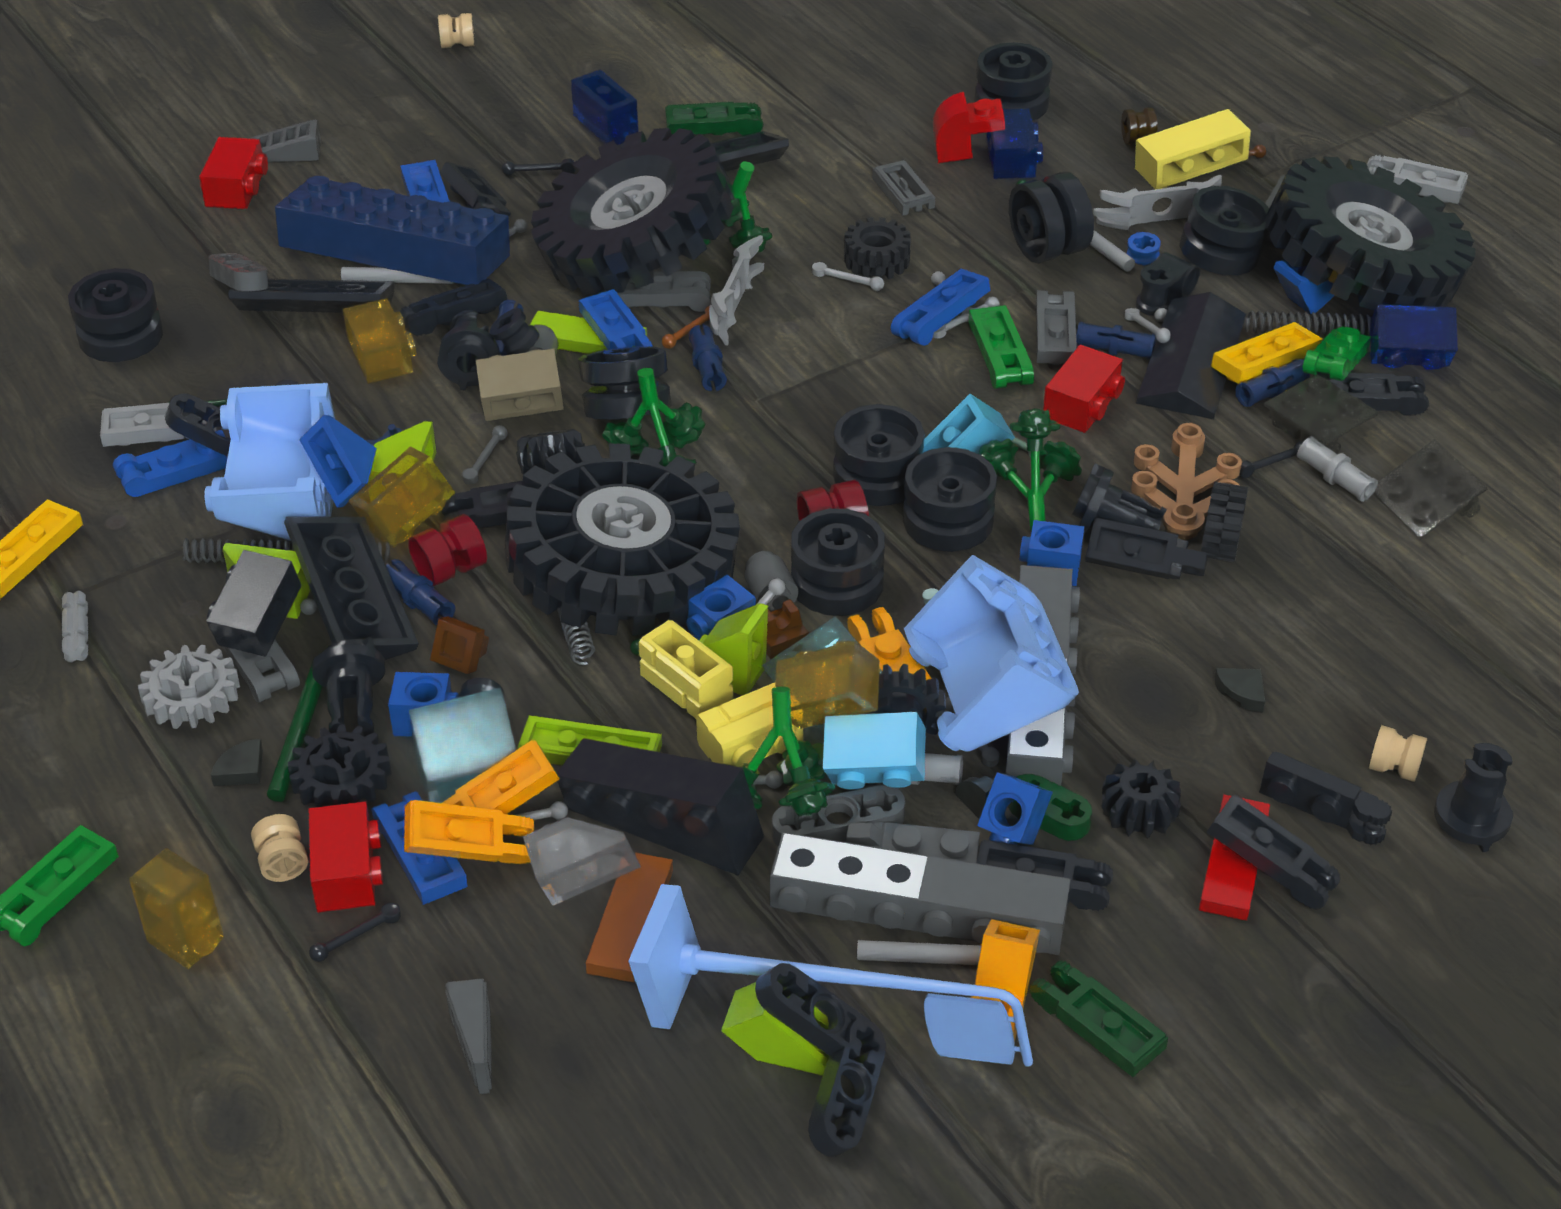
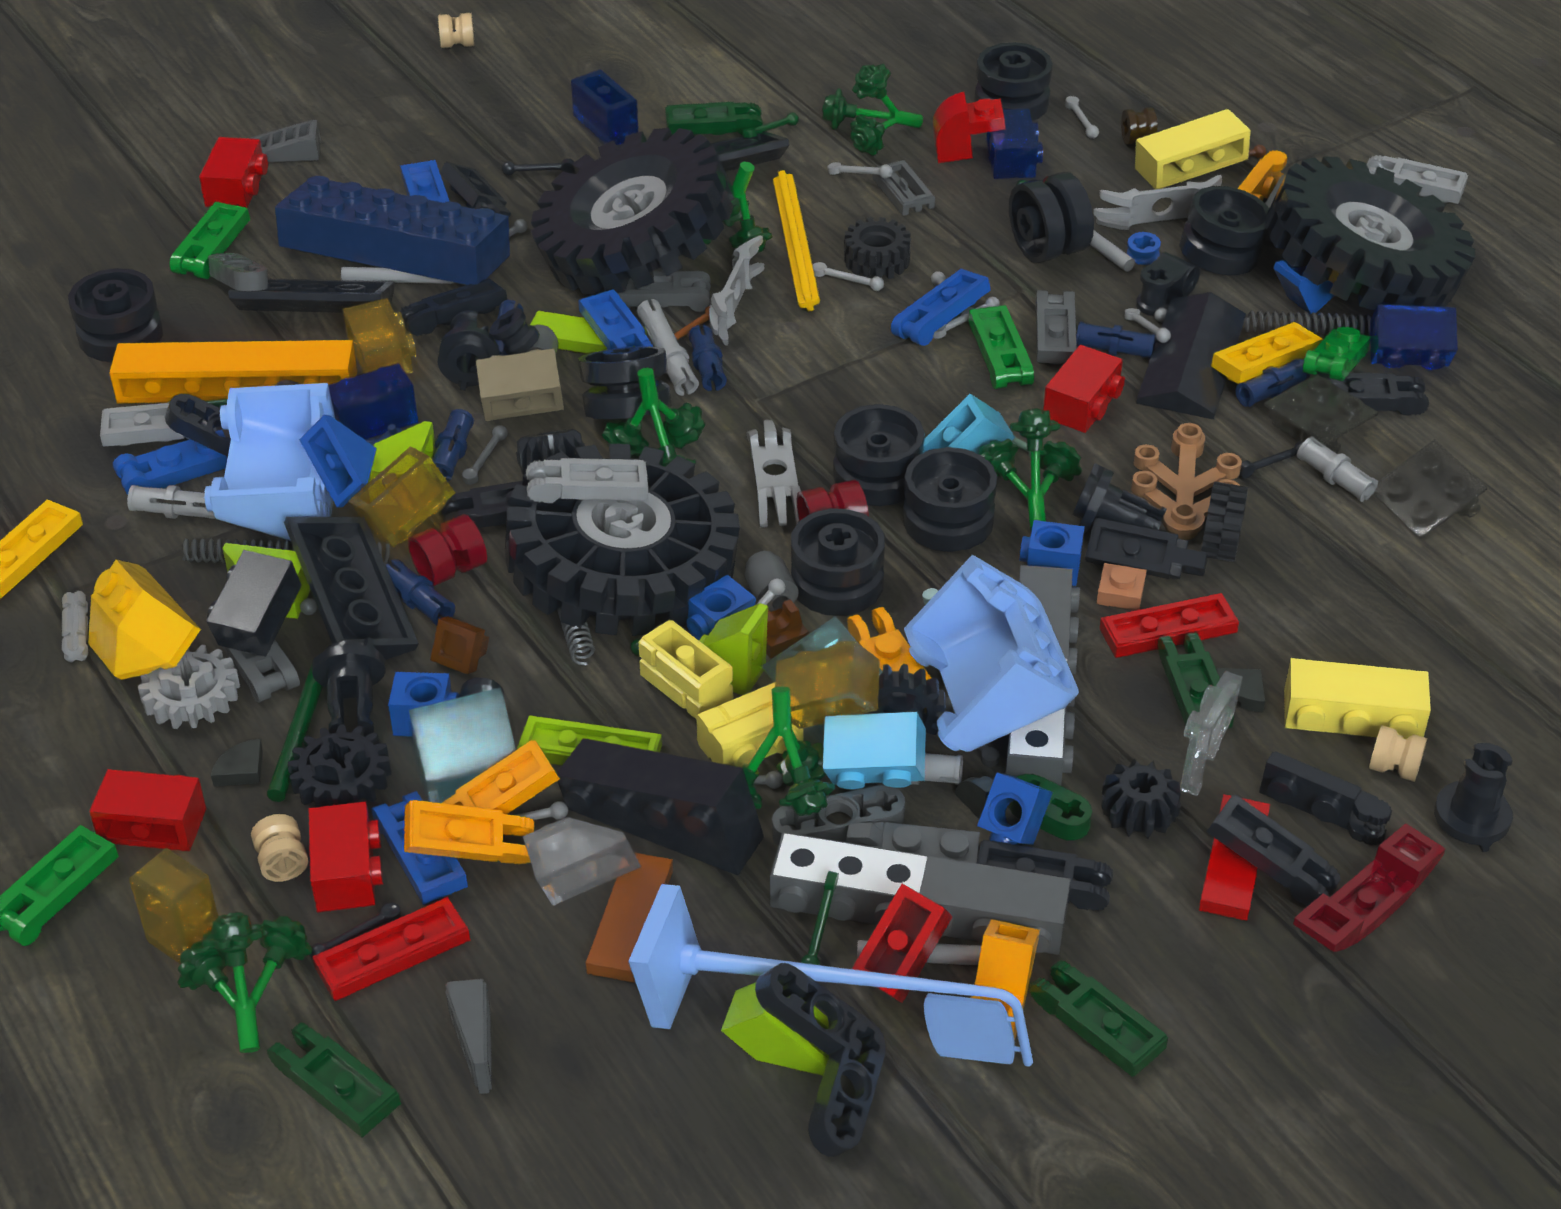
(136, 622): none -> yellow wedge
(146, 500): none -> light grey pin
(148, 809): none -> red brick
(209, 237): none -> green plate
(210, 368): none -> light orange brick
(227, 947): none -> dark green plant
(336, 1080): none -> dark green hinge
(375, 401): none -> clear blue brick
(391, 948): none -> red tile
(457, 429): none -> dark blue pin
(587, 479): none -> light grey hinge
(663, 337): none -> light grey pin
(774, 485): none -> light grey piece
(791, 119): none -> dark green hinge
(796, 241): none -> yellow axle
(829, 888): none -> dark green hinge
(867, 132): none -> dark green plant
(884, 171): none -> light grey hinge
(904, 938): none -> red brick
(1073, 103): none -> light grey hinge
(1121, 586): none -> nougat plate
(1141, 629): none -> red tile
(1188, 673): none -> dark green hinge
(1207, 729): none -> clear wing
(1265, 175): none -> light orange hinge
(1355, 698): none -> light yellow brick
(1374, 892): none -> dark red slope

